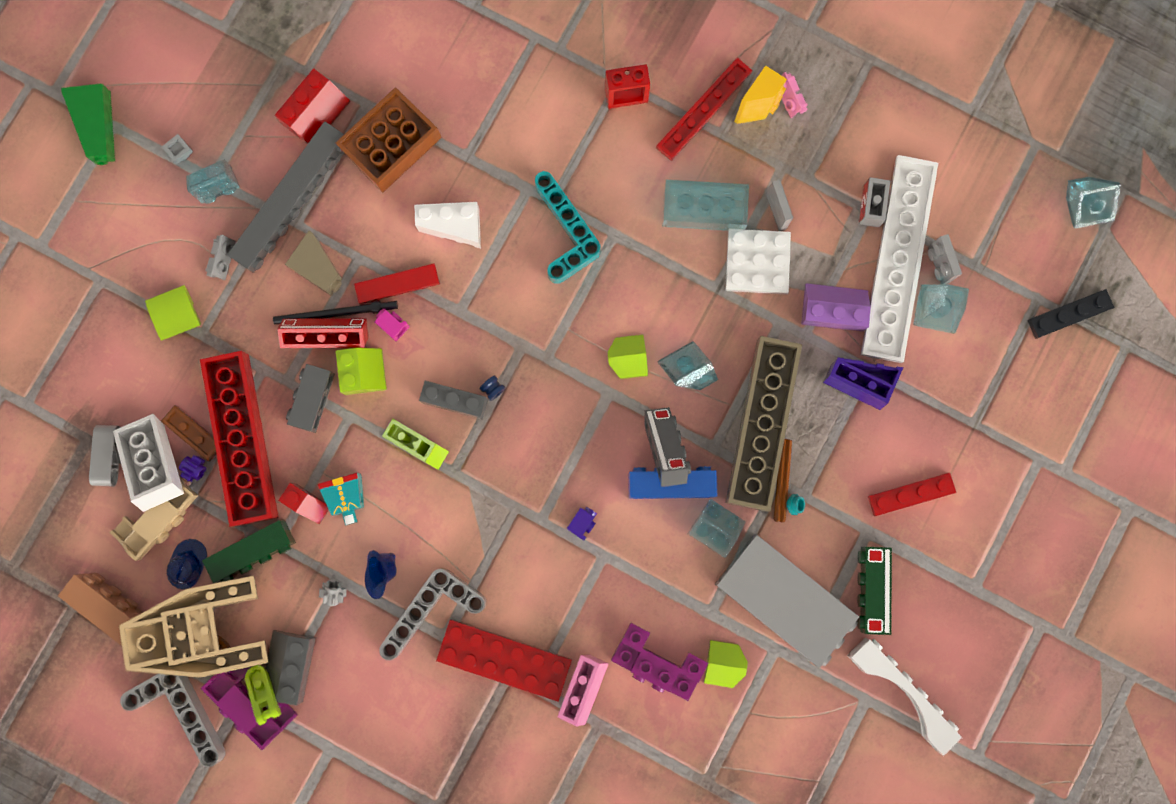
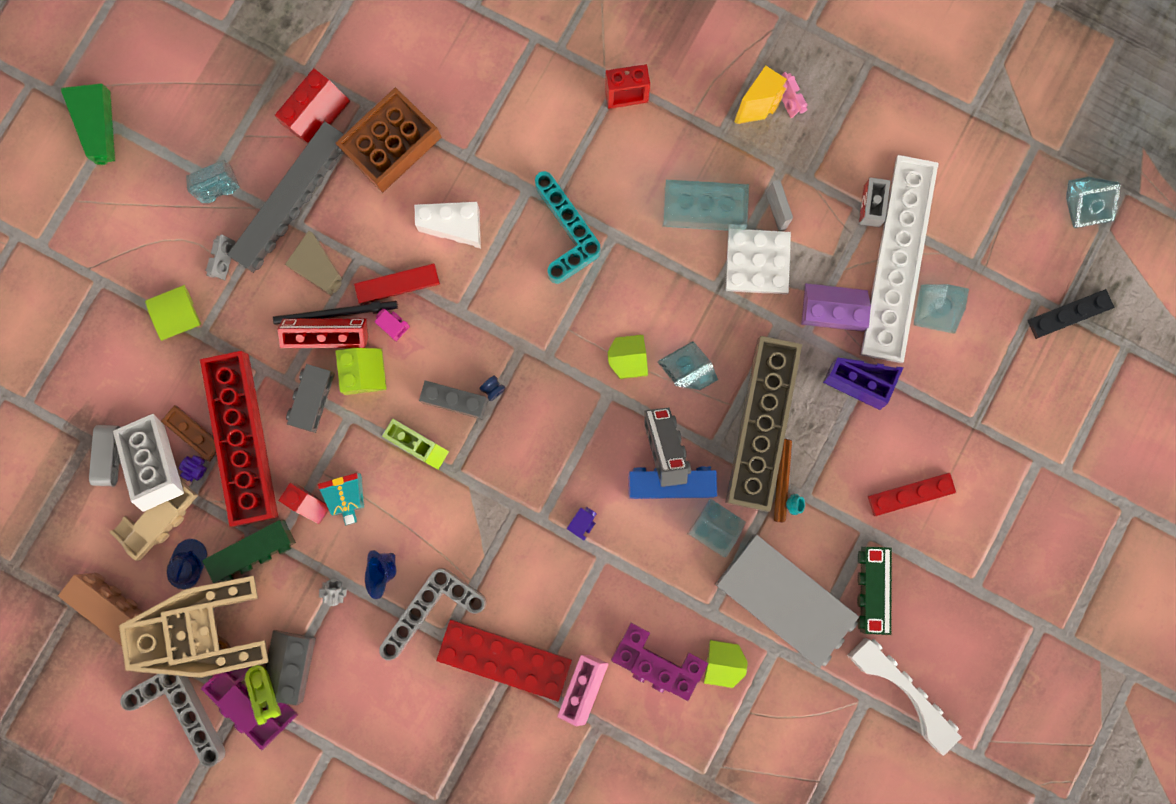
(177, 149): light grey tile -> none
(704, 109): red plate -> none
(944, 260): light grey plate -> none

